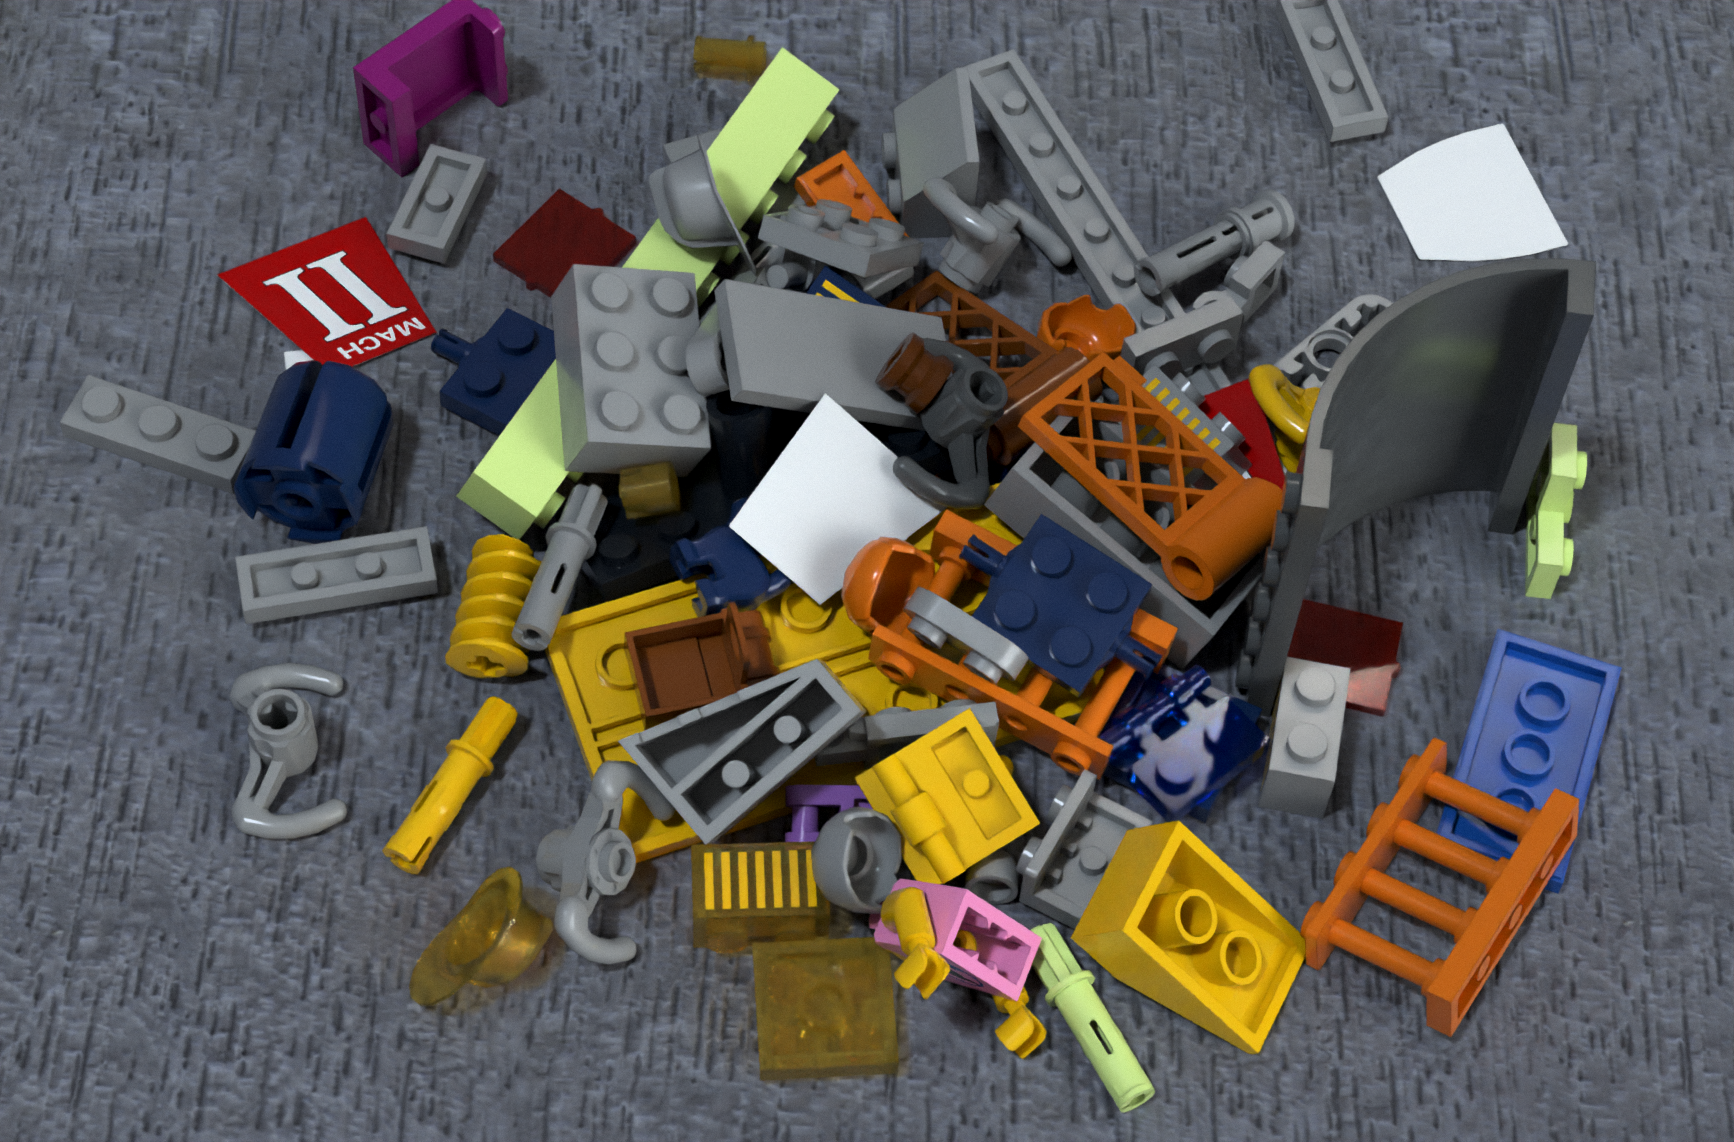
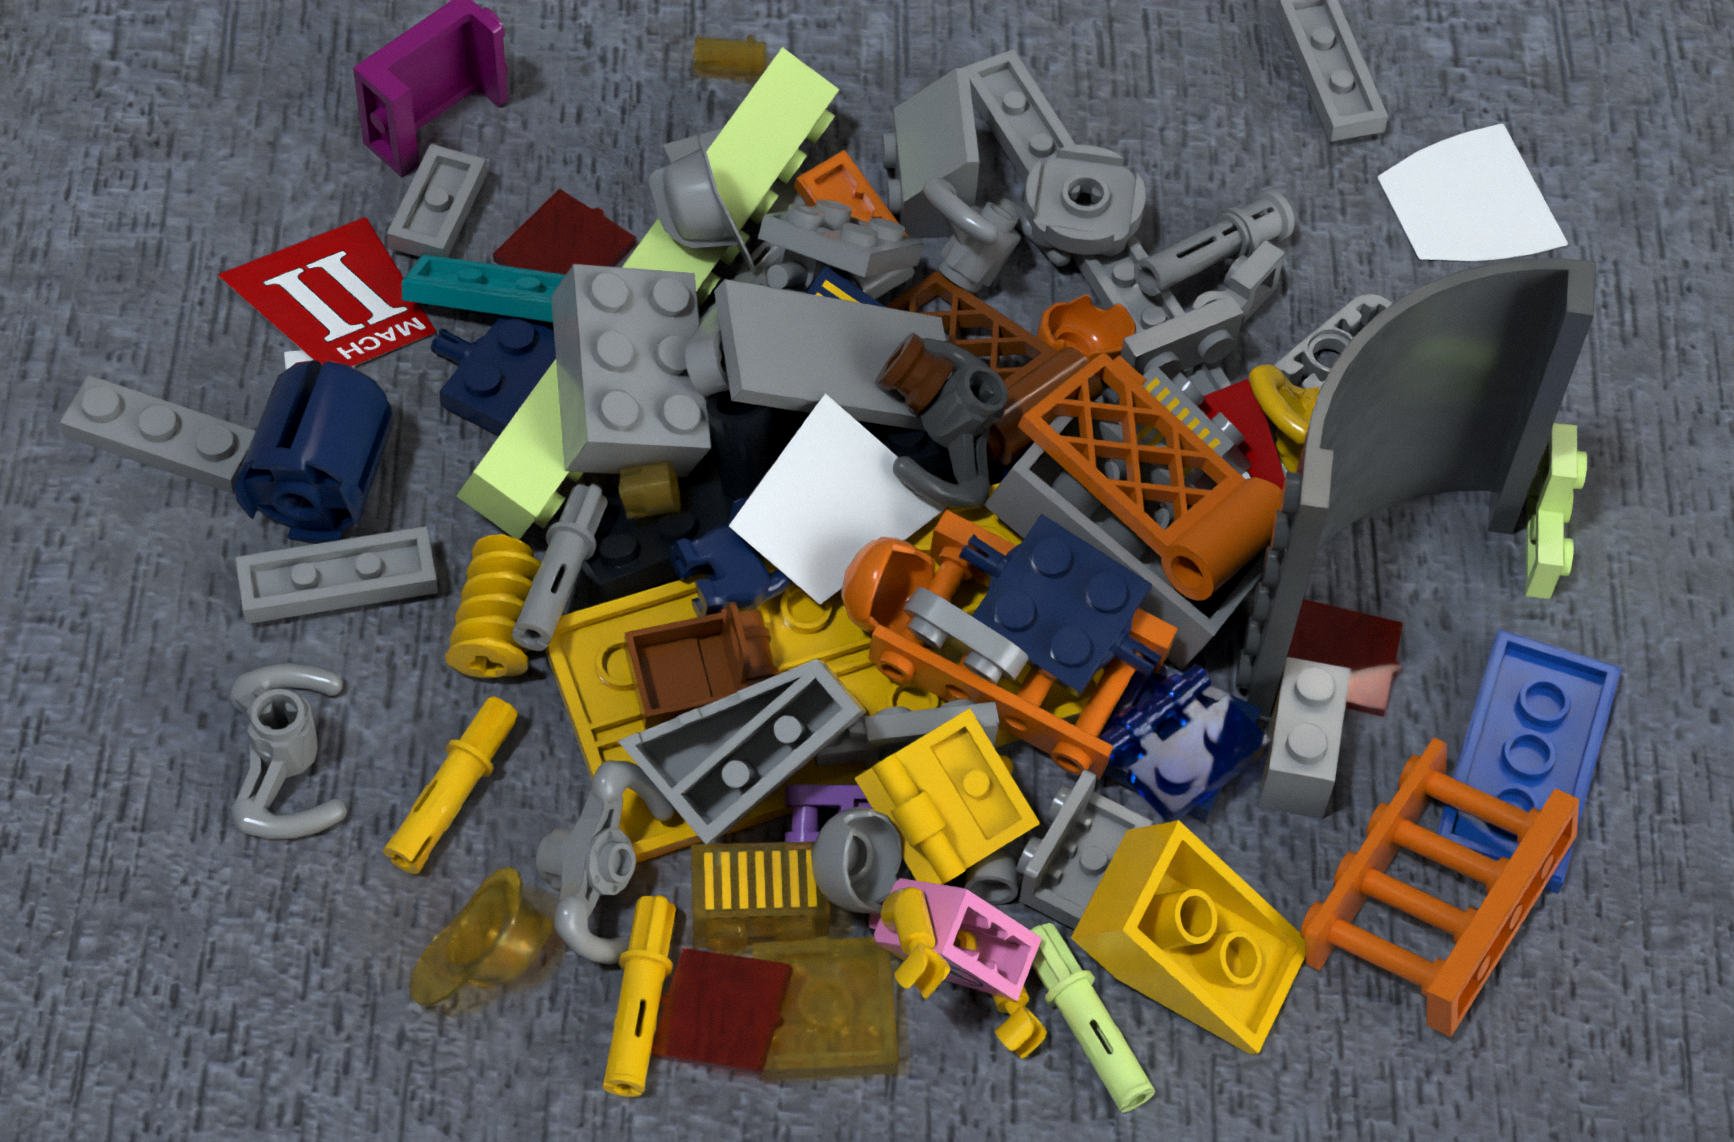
(481, 287): none -> teal tile
(639, 998): none -> yellow axle
(722, 1011): none -> clear red piece
(1080, 228): none -> light grey plate

